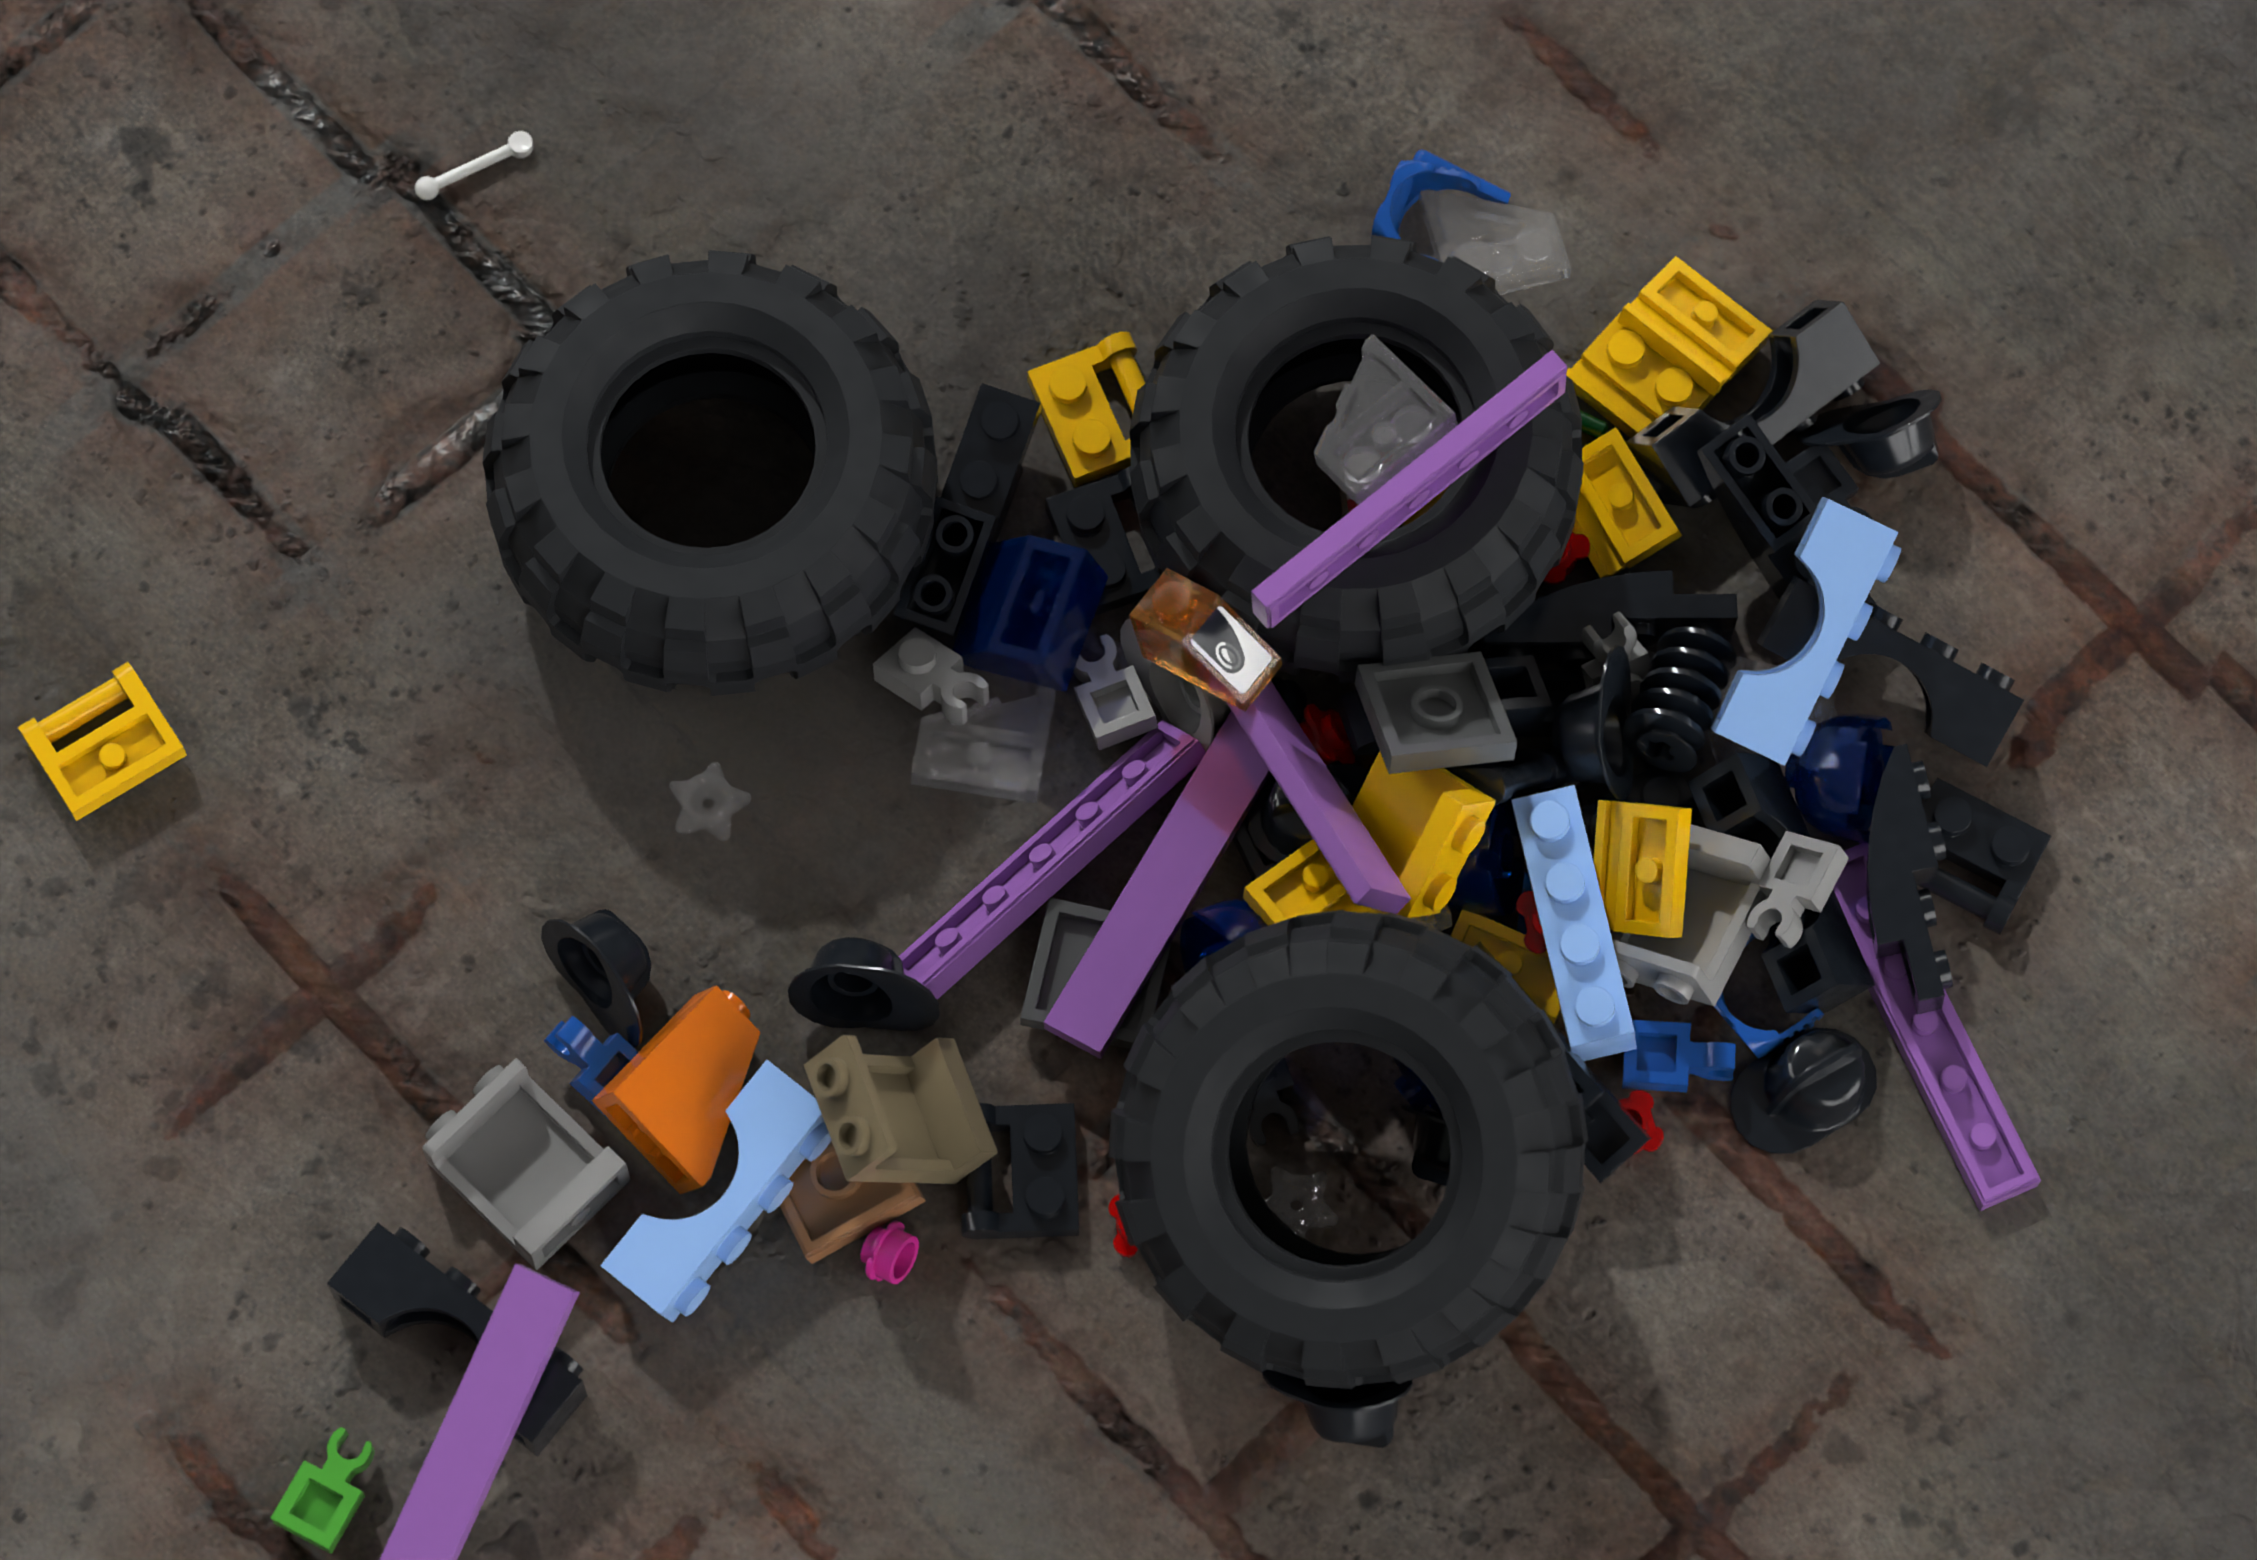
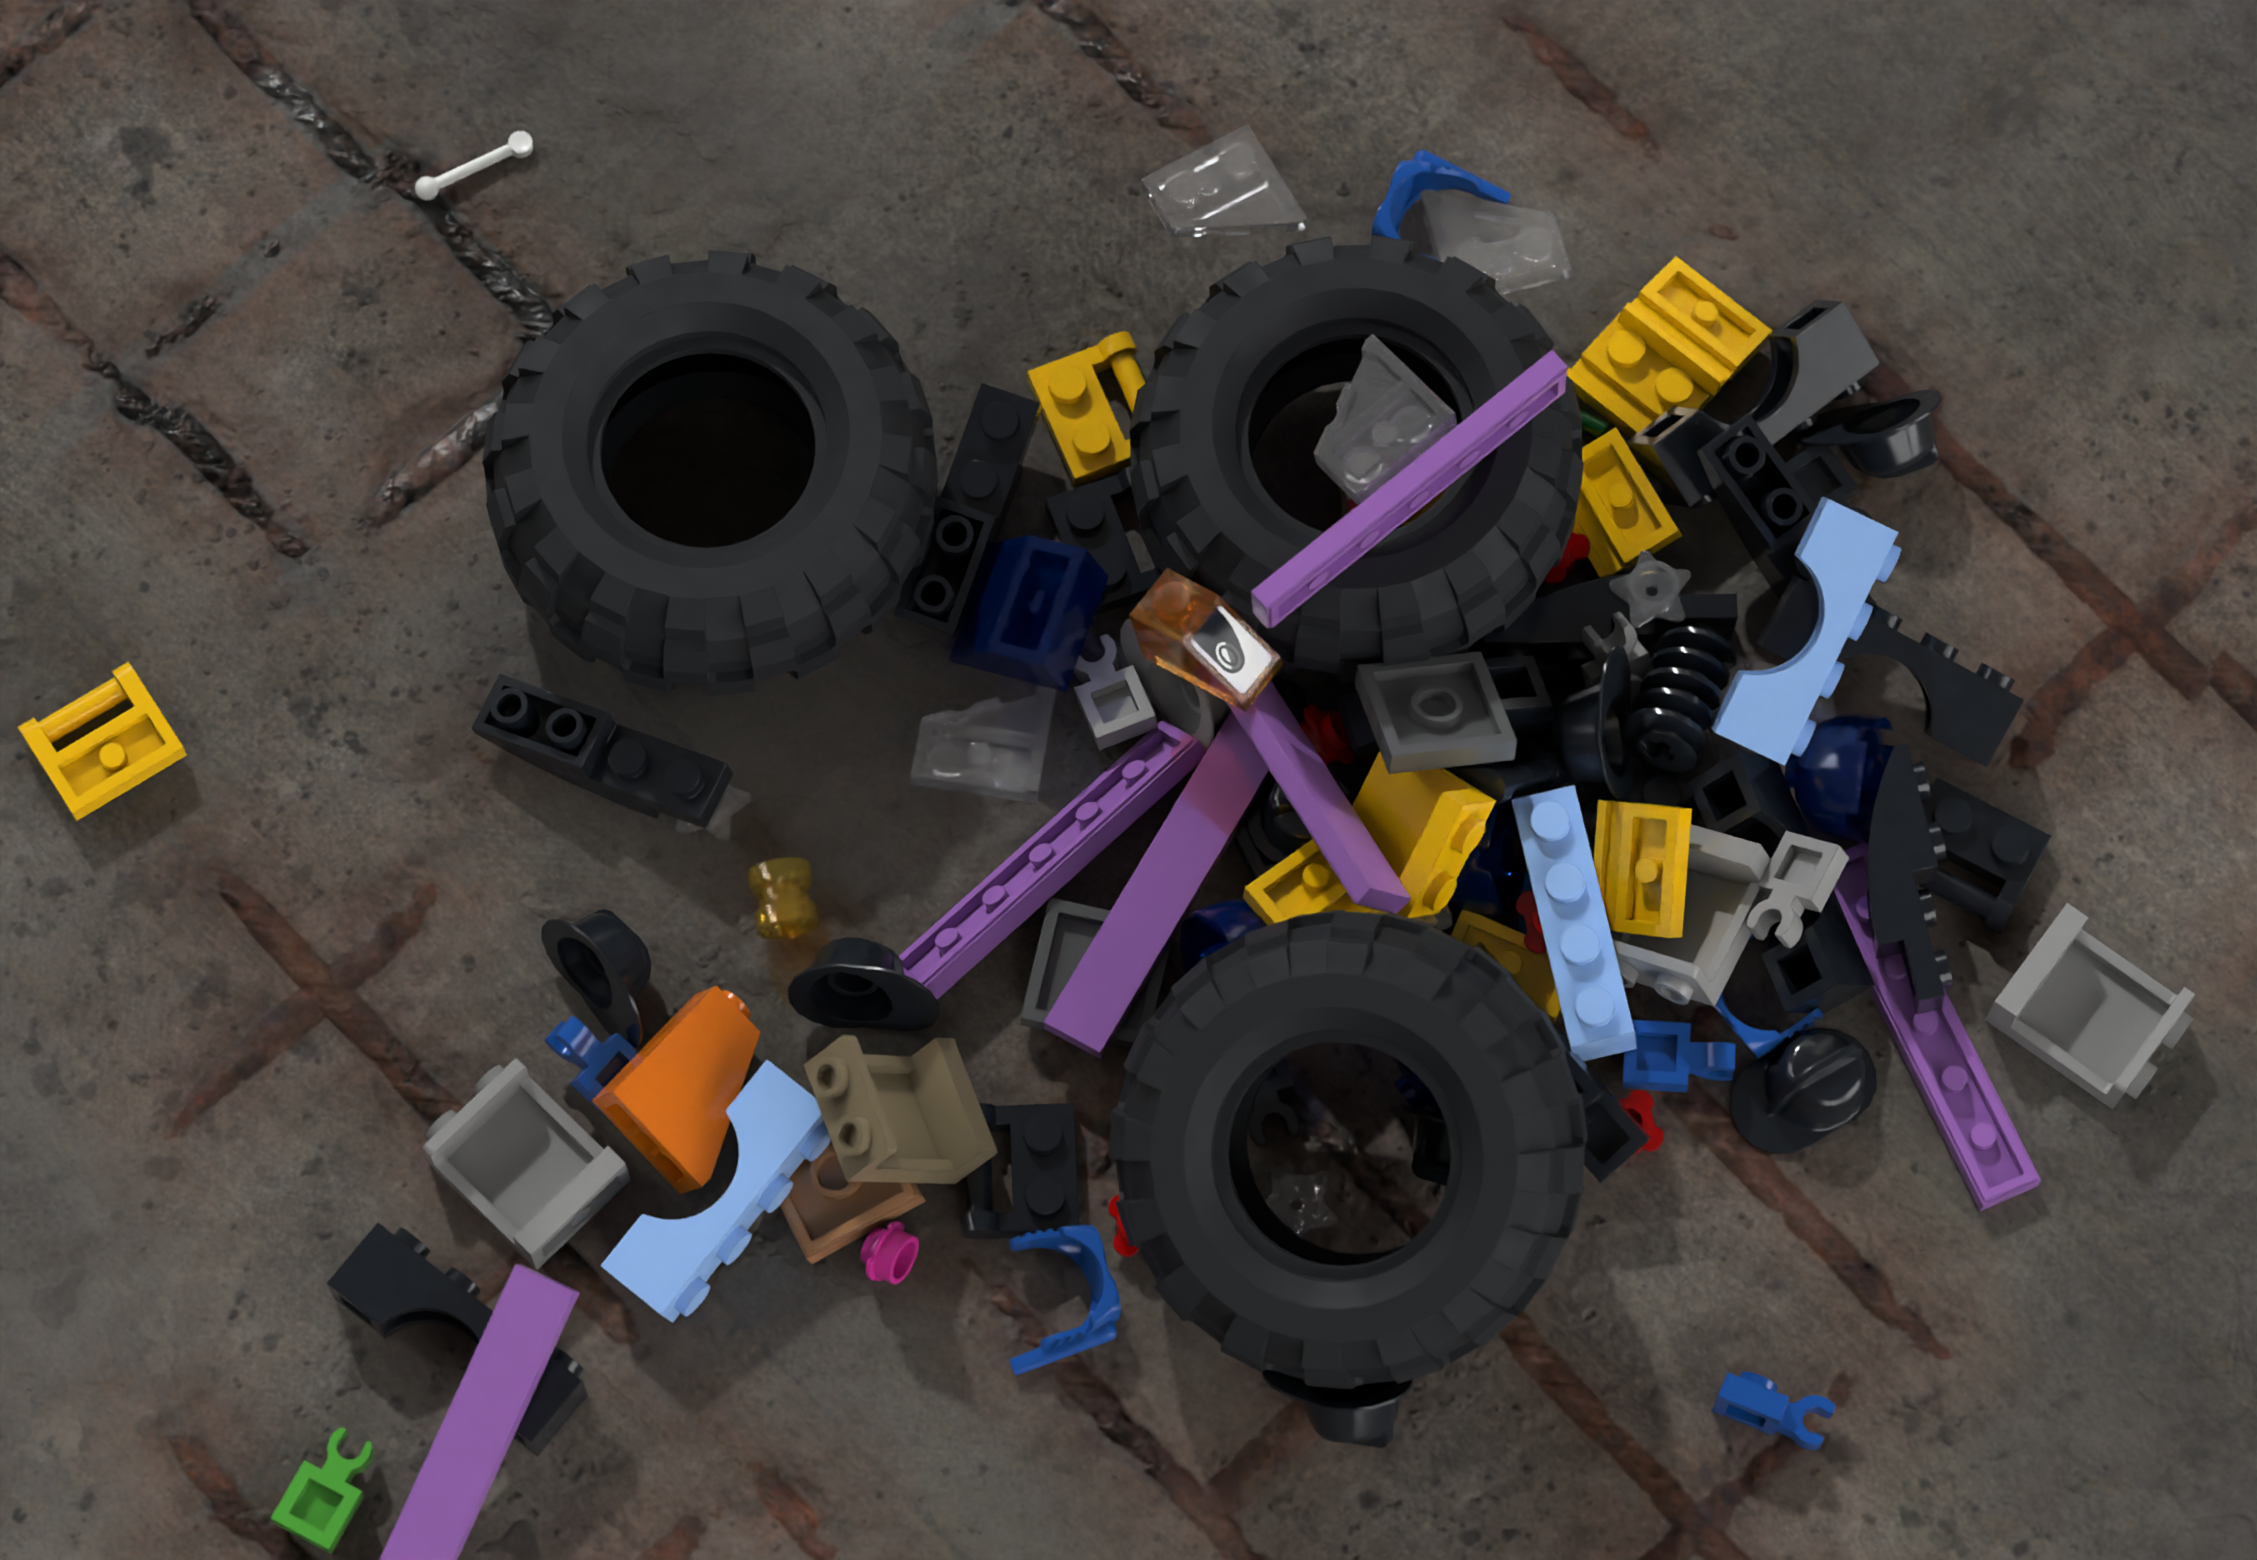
(599, 755): none -> black slope
(783, 903): none -> clear yellow wheel
(926, 671): light grey plate -> none
(1086, 1249): none -> blue helmet
(1223, 190): none -> clear wing
(1652, 574): none -> clear plate
(1757, 1404): none -> blue plate
(2089, 1011): none -> light grey panel

